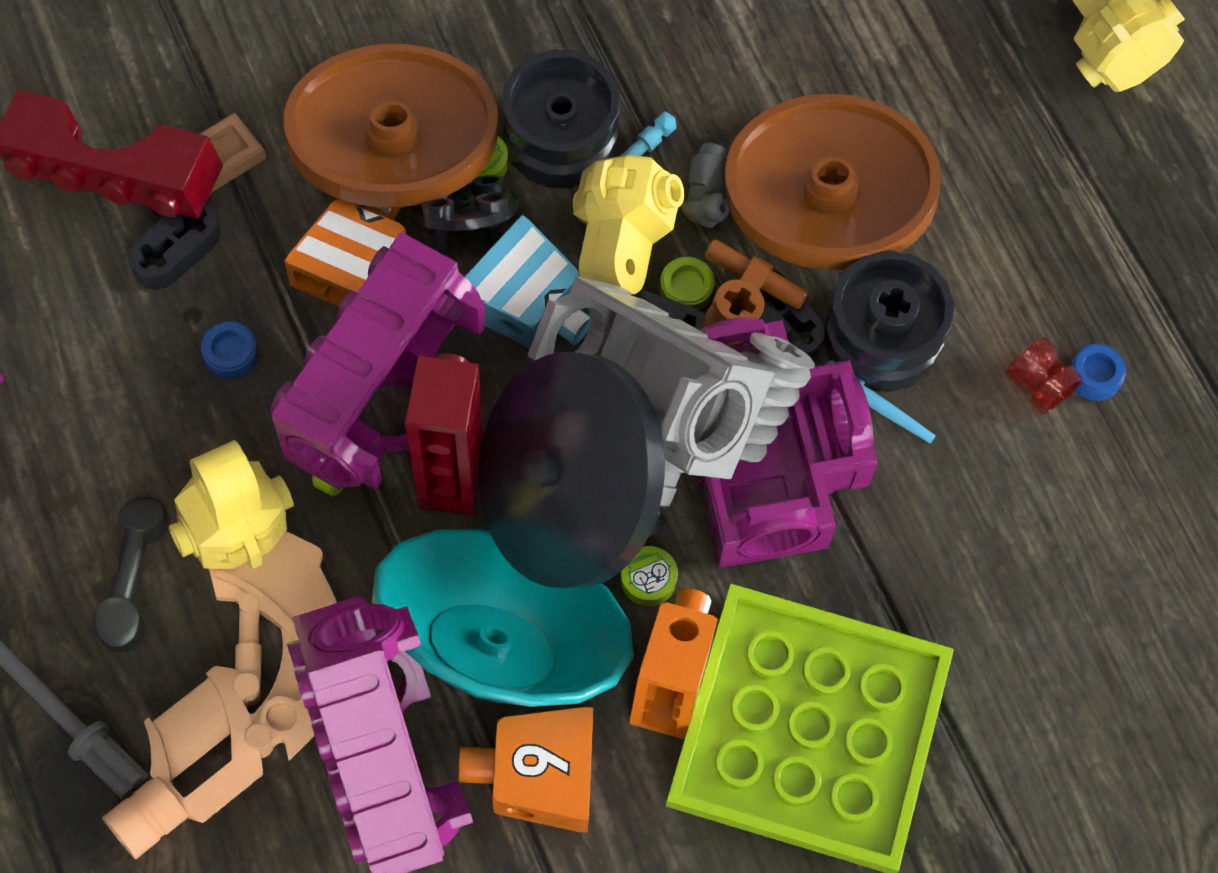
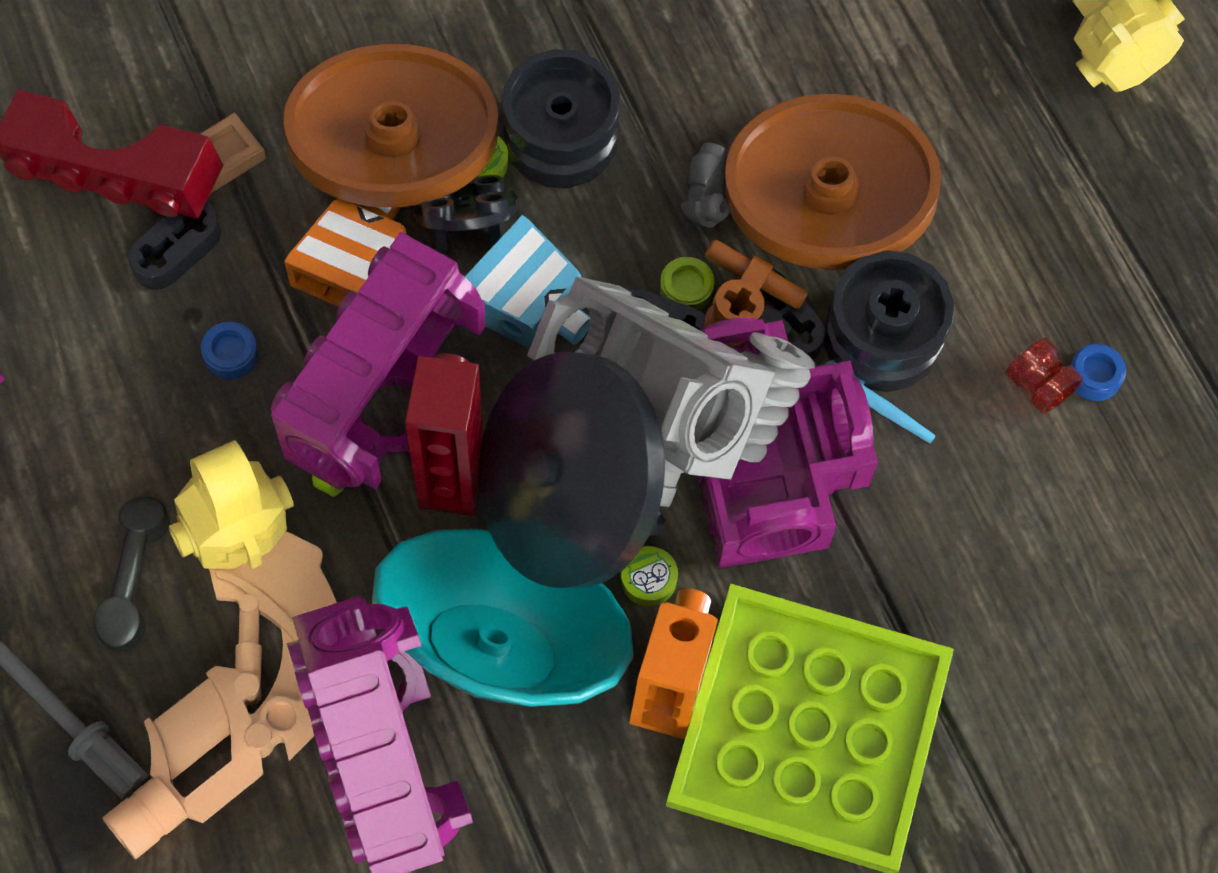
(537, 767): orange torso -> none
(626, 209): light yellow piece -> none
(651, 136): medium azure piece -> none

